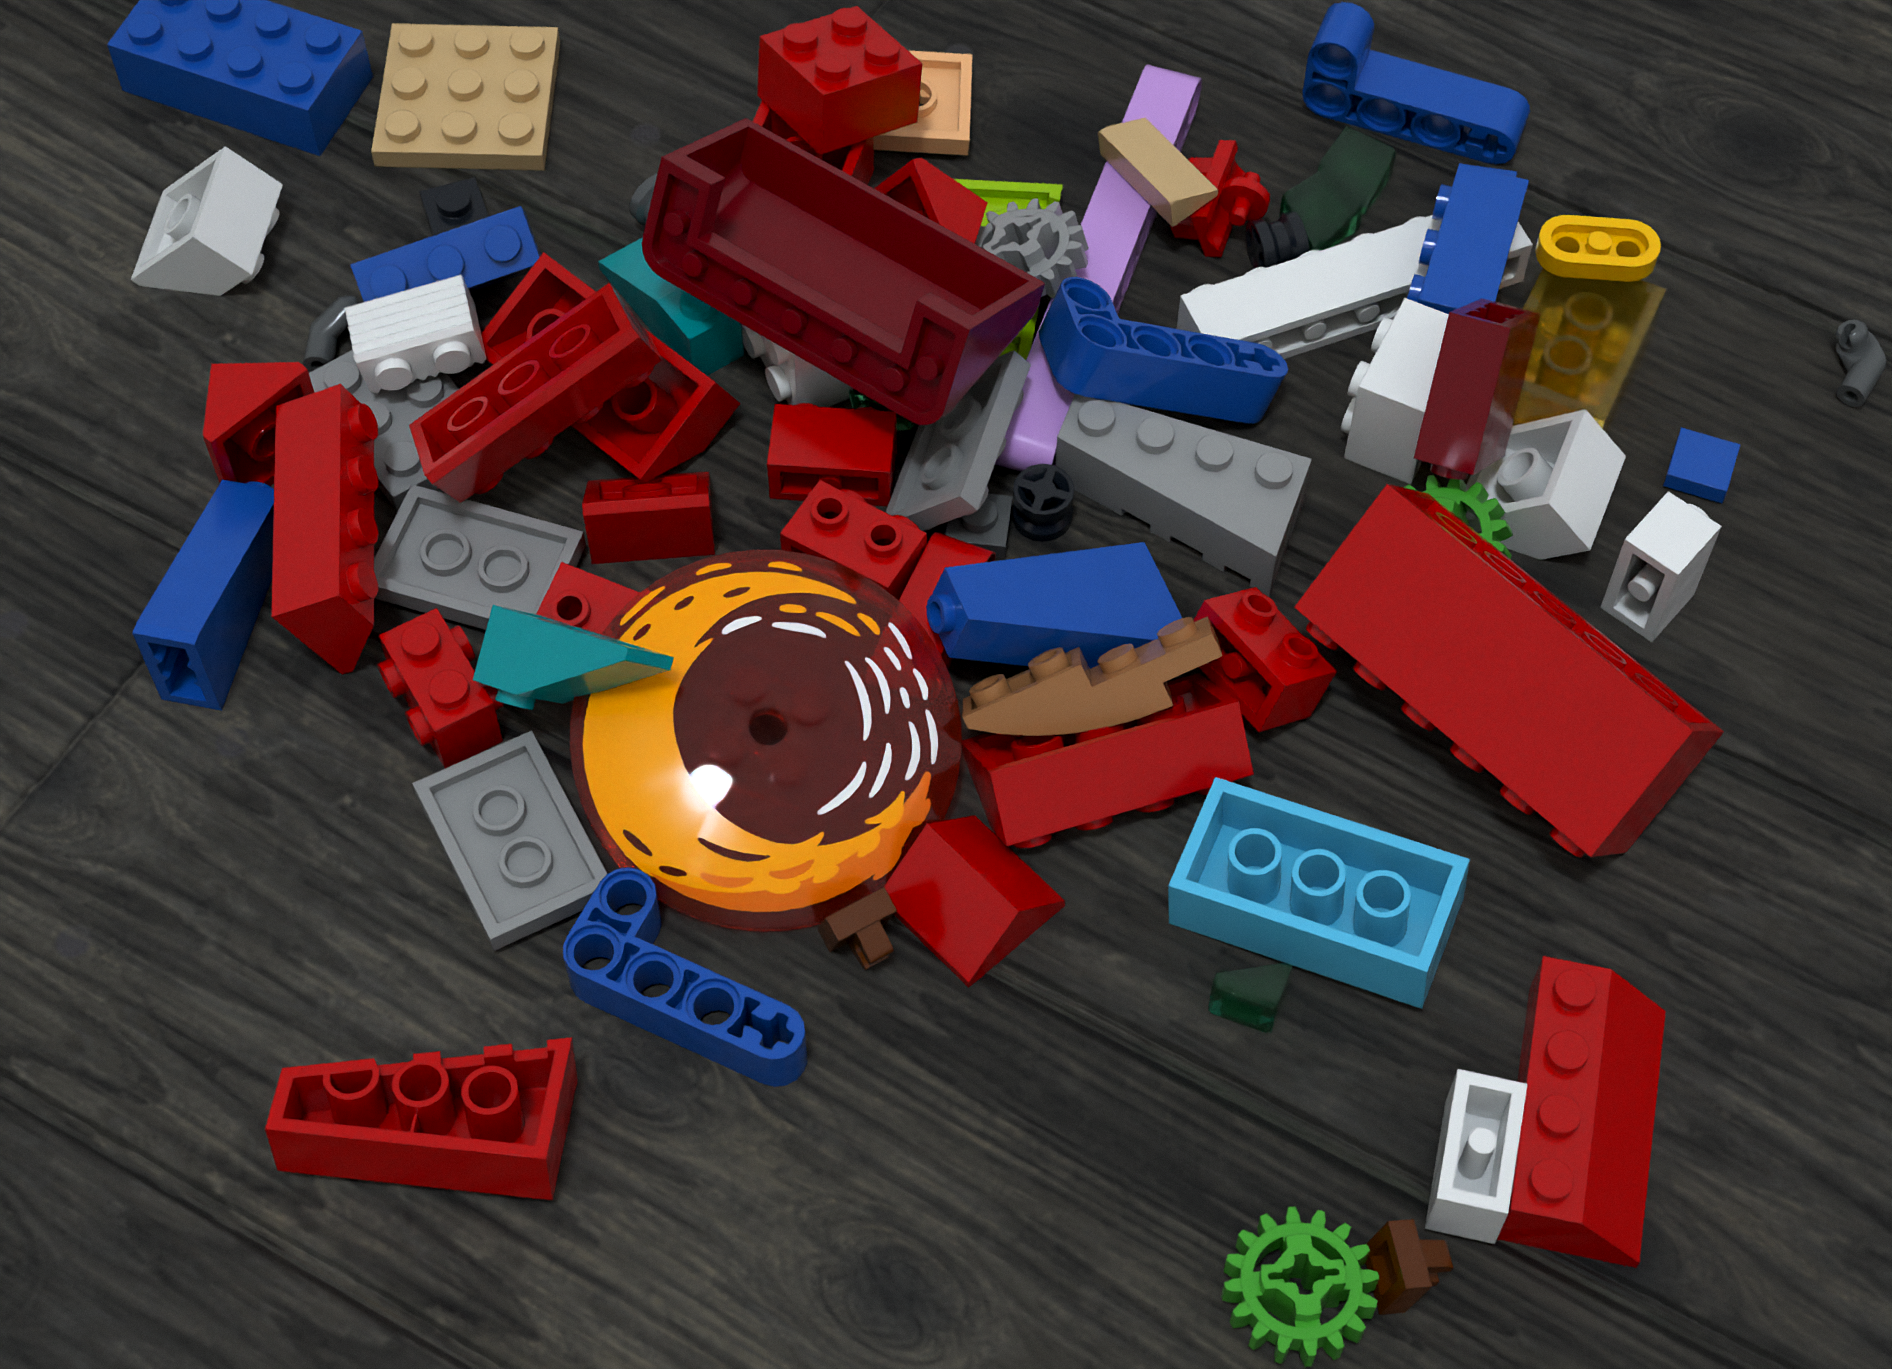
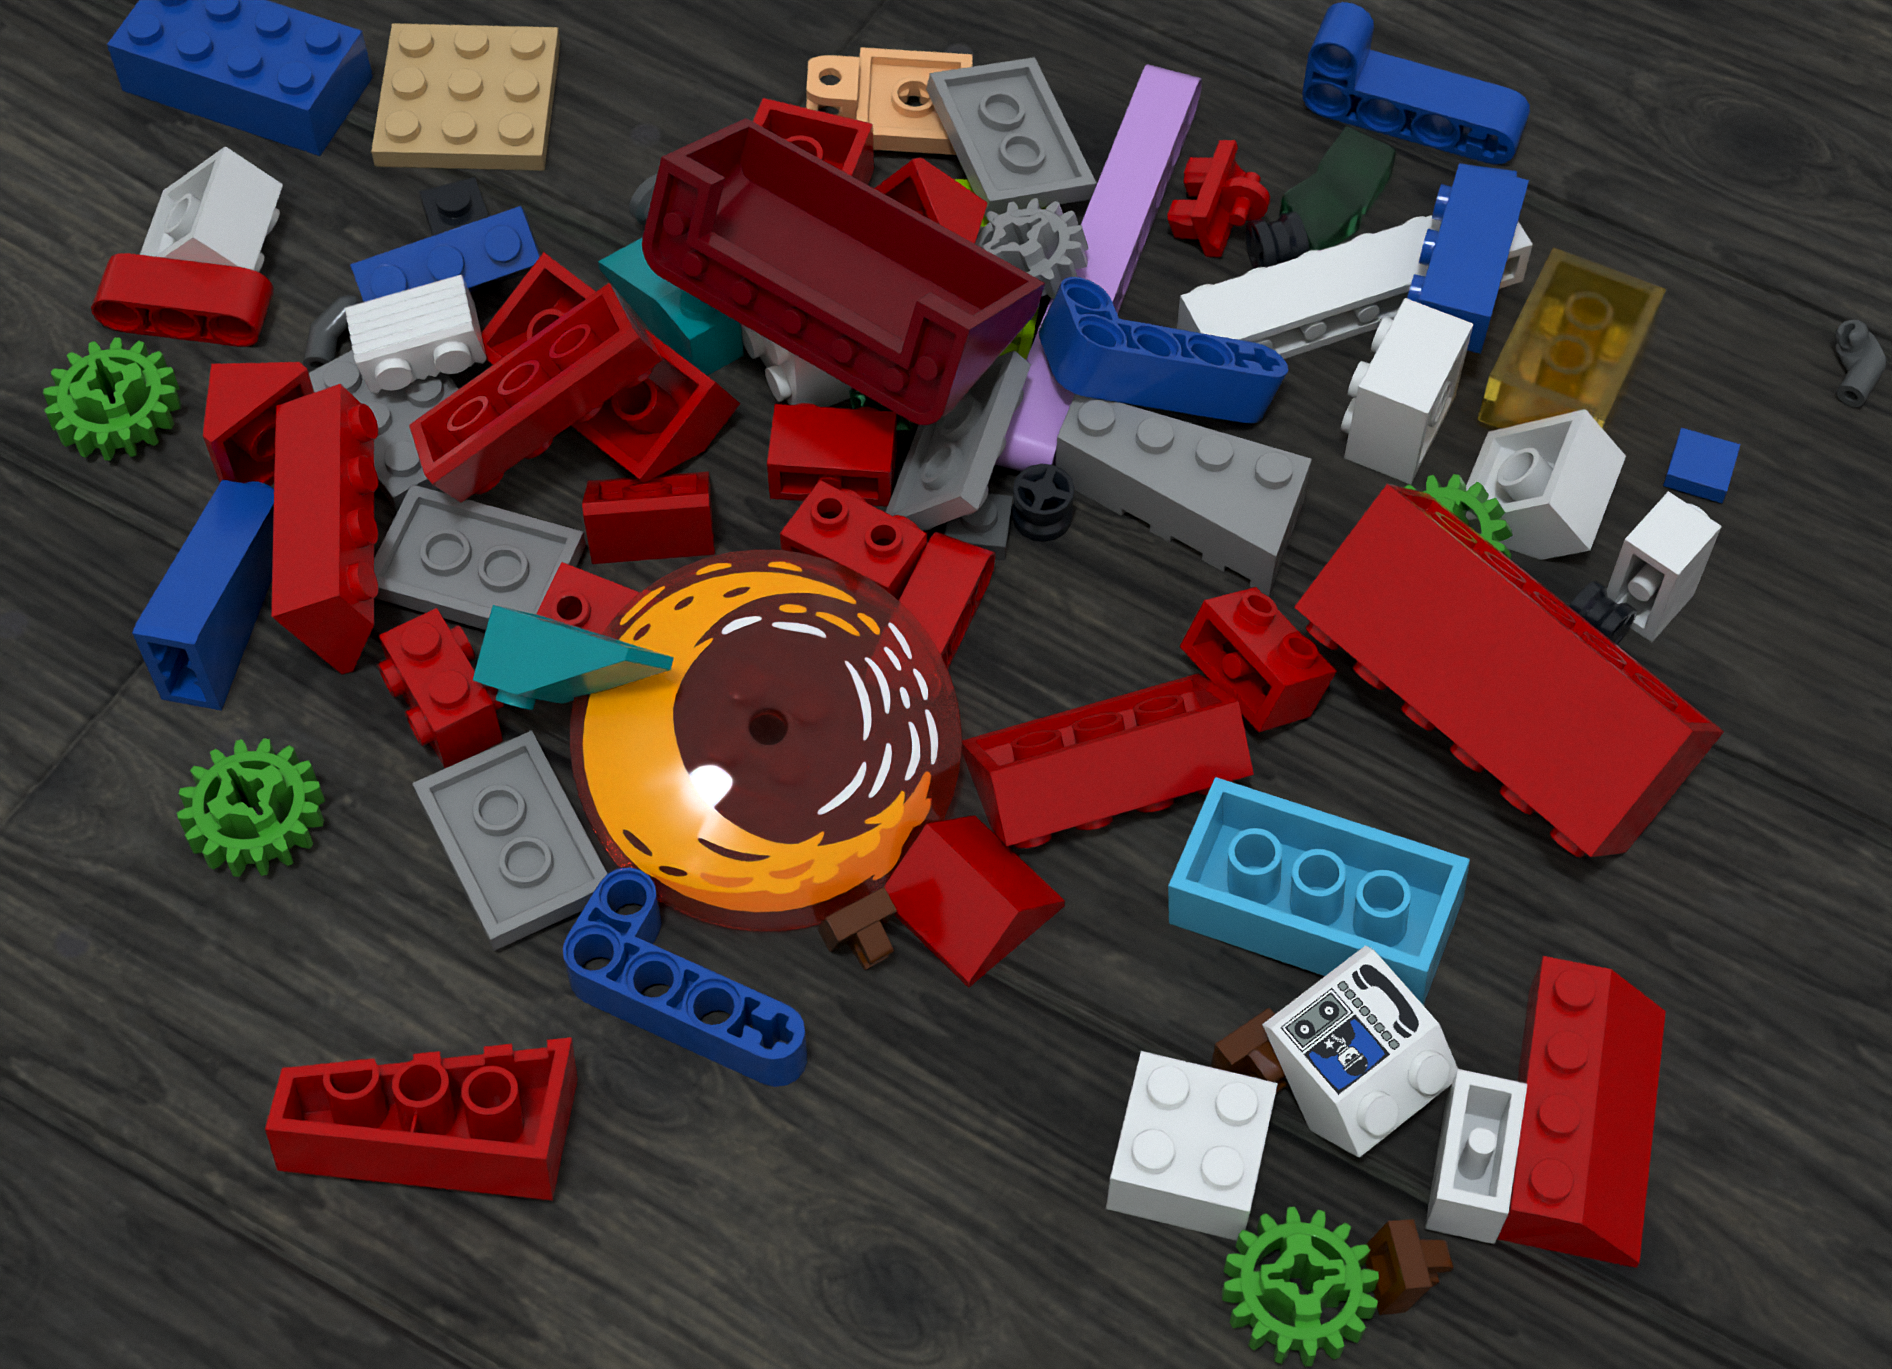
(82, 407): none -> bright green gear
(182, 299): none -> red beam
(229, 830): none -> bright green gear
(839, 79): red brick -> none
(1010, 135): none -> light grey plate
(1049, 602): blue slope -> none
(1068, 697): medium nougat slope -> none
(1156, 169): tan slope -> none
(1191, 1146): none -> white brick
(1250, 995): clear green slope -> none
(1250, 1052): none -> reddish brown tile
(1360, 1053): none -> white slope
(1476, 387): dark red brick -> none
(1597, 248): yellow plate -> none
(1604, 613): none -> black wheel

